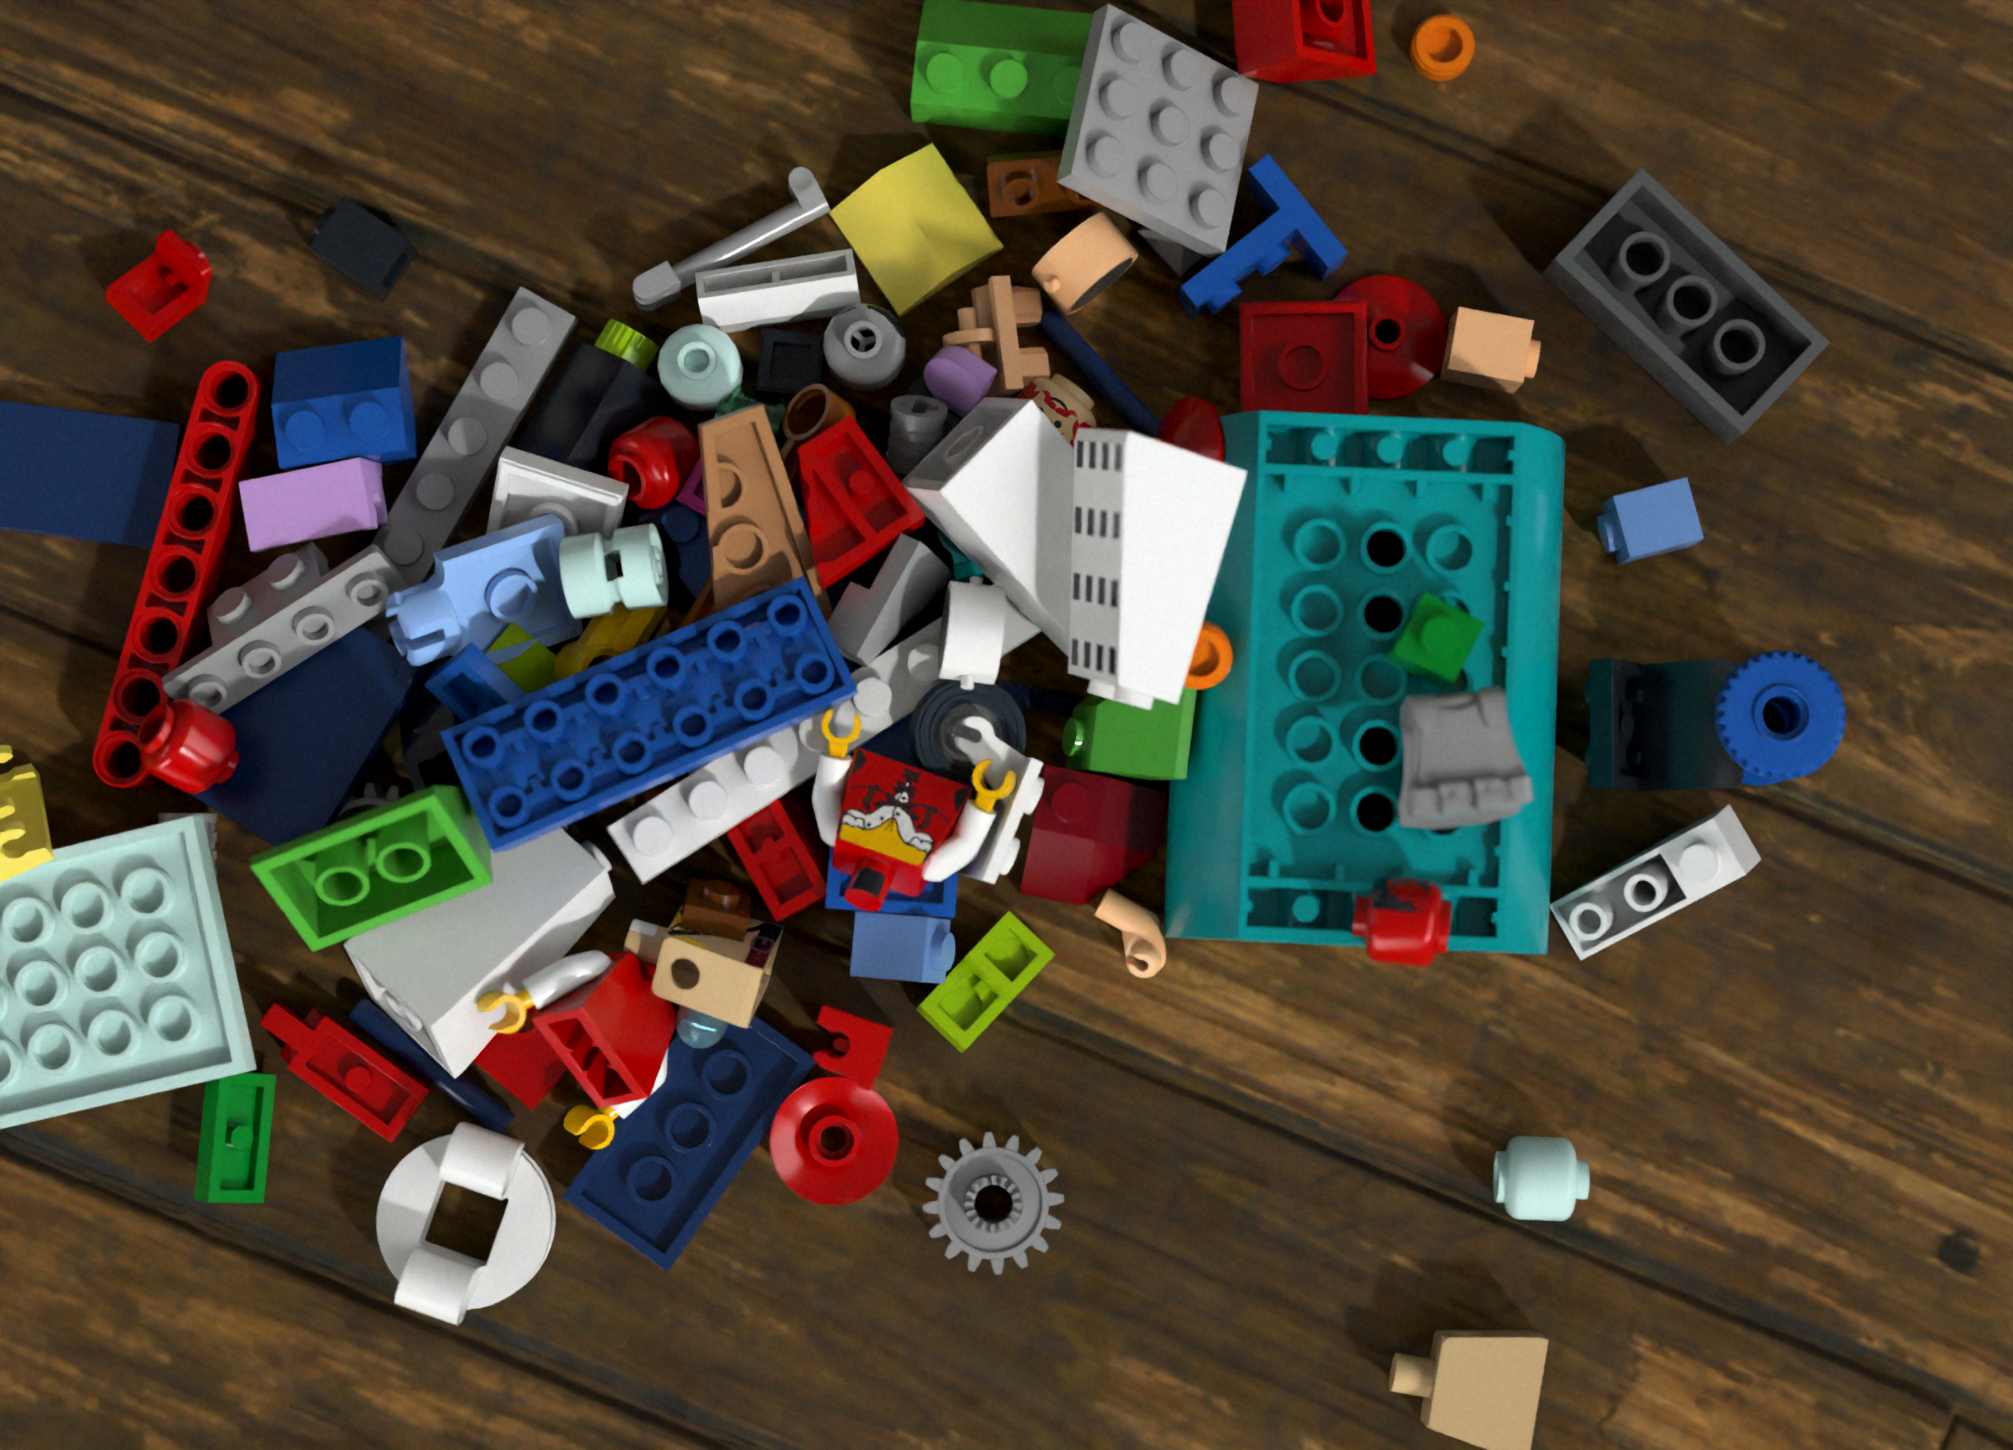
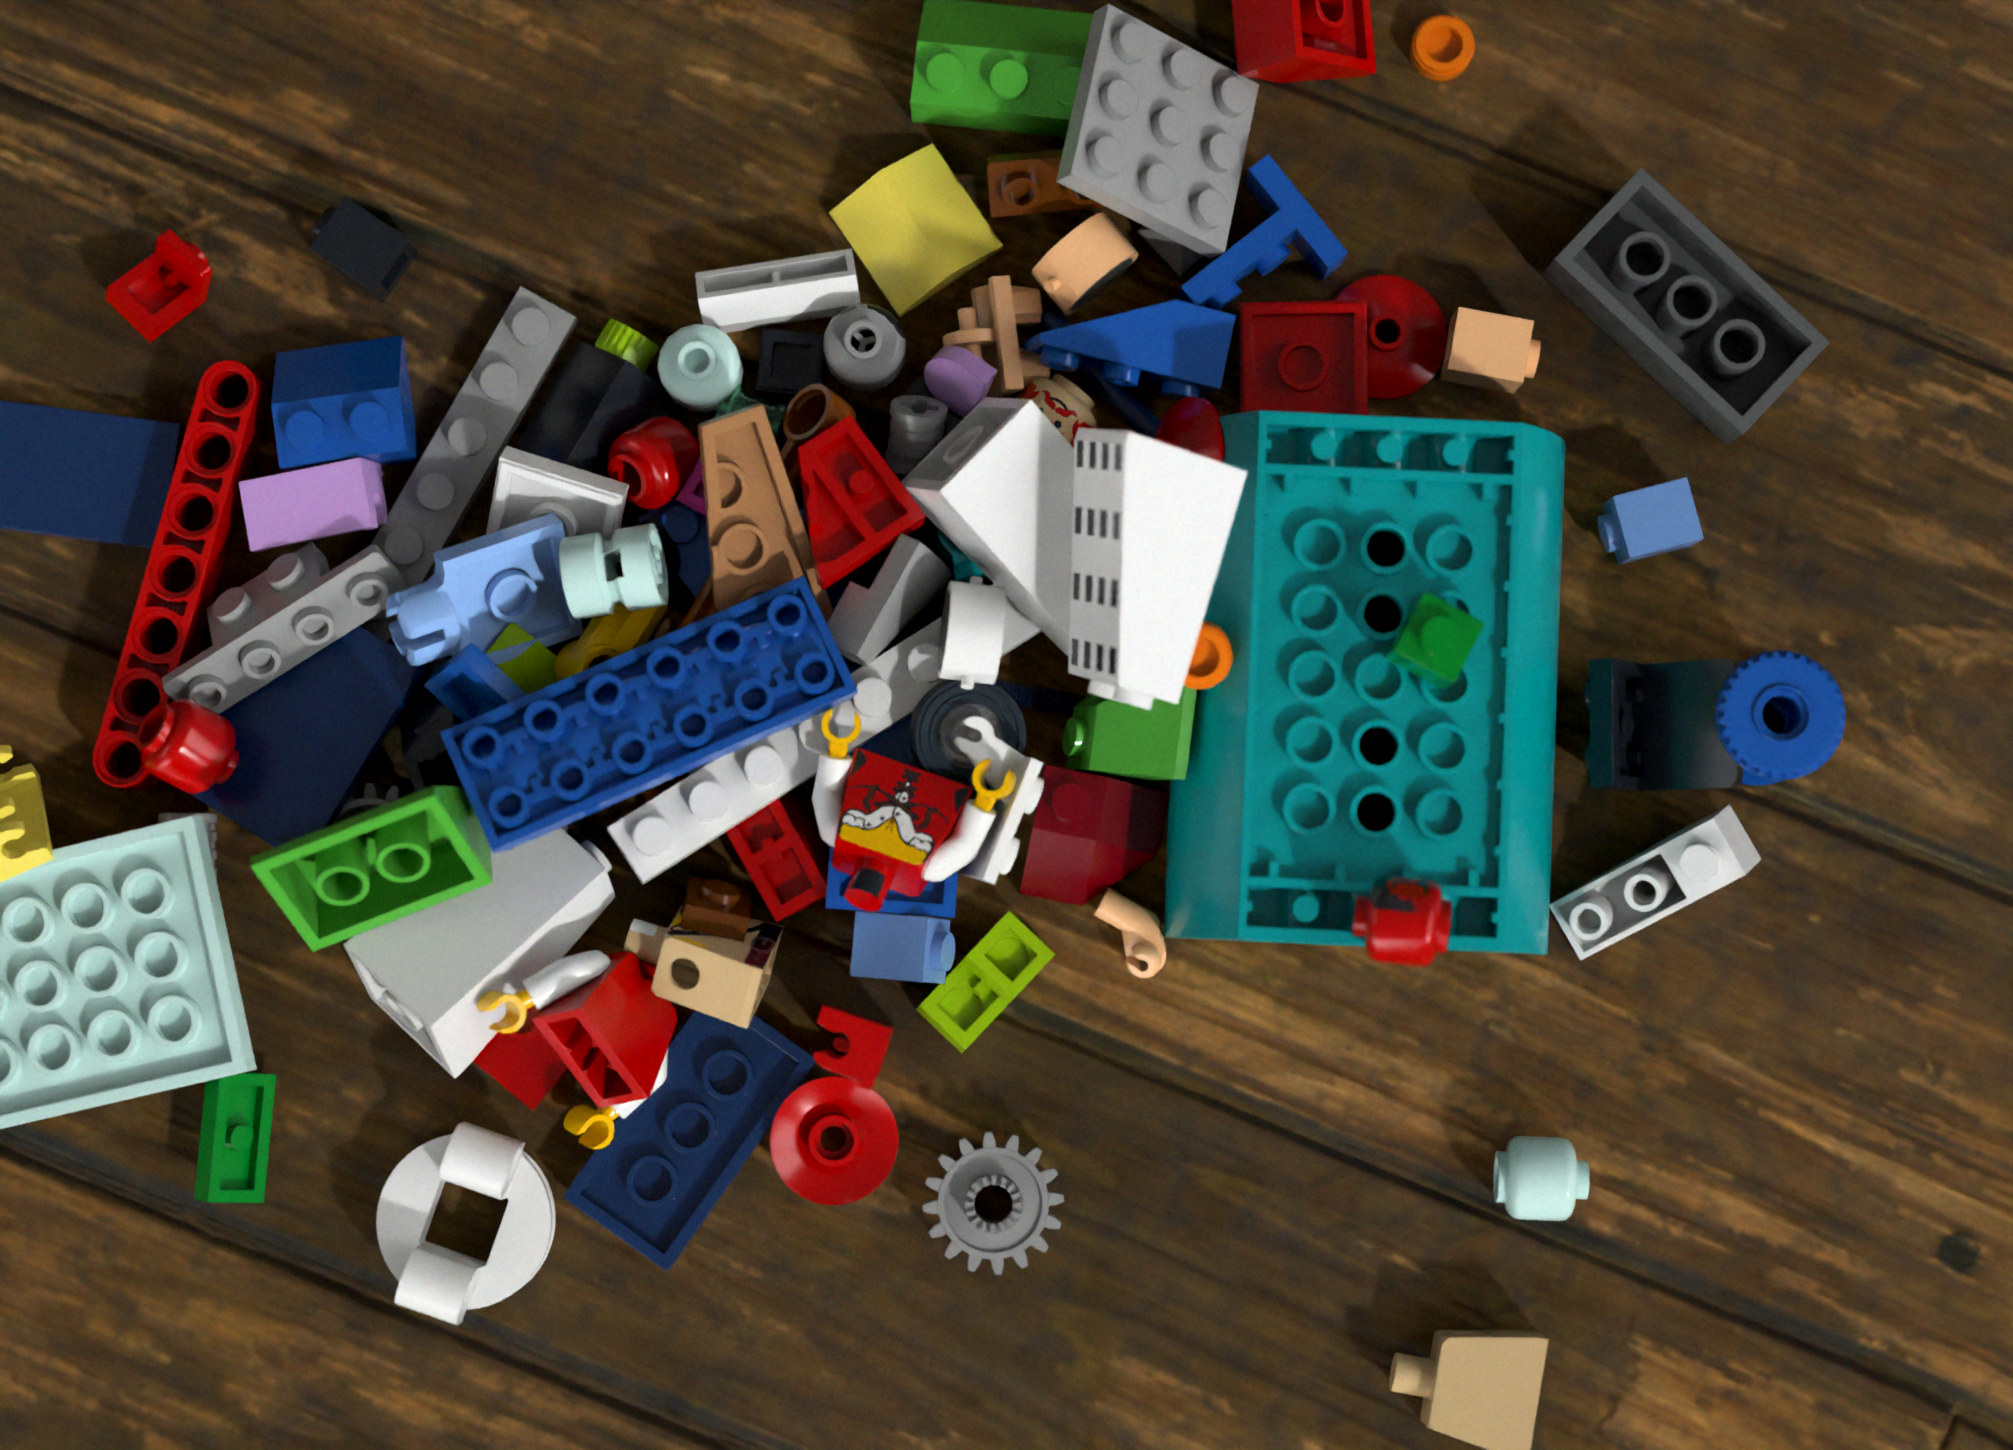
(347, 1069): red hinge -> none
(406, 1048): dark blue bar -> none
(664, 282): light grey hinge -> none
(699, 1028): clear light blue hinge -> none
(1160, 344): none -> blue slope
(1459, 761): light grey piece -> none

